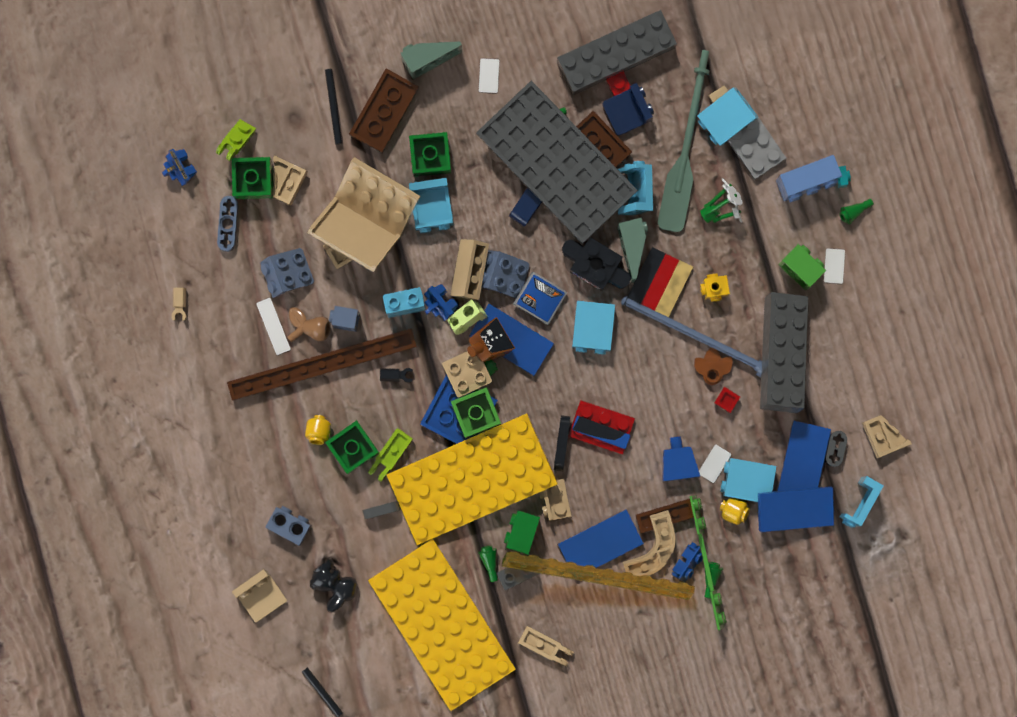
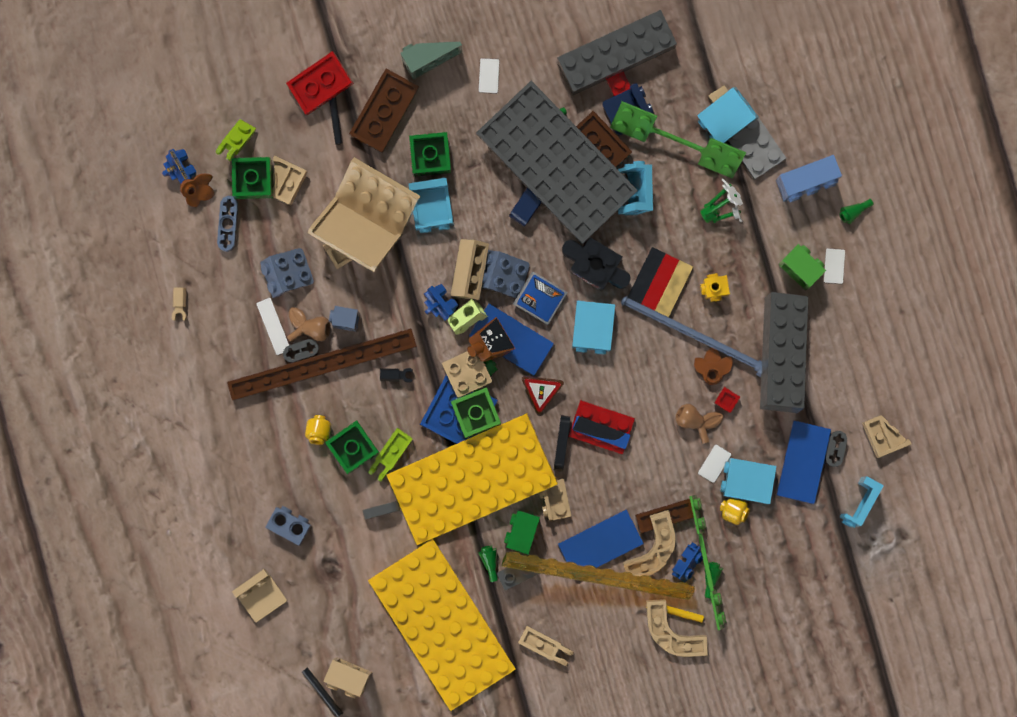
(199, 189): none -> dark orange plate
(298, 346): none -> dark grey beam
(319, 83): none -> red plate
(327, 578): black animal -> none
(347, 677): none -> tan brick
(404, 302): medium azure panel -> none
(541, 390): none -> piece
(632, 239): sand green slope -> none
(639, 124): none -> bright green hinge
(667, 639): none -> tan plate
(678, 462): blue torso -> none
(680, 177): sand green piece -> none
(684, 614): none -> yellow bar
(689, 417): none -> medium nougat piece
(795, 509): blue tile -> none
(843, 181): teal plate -> none

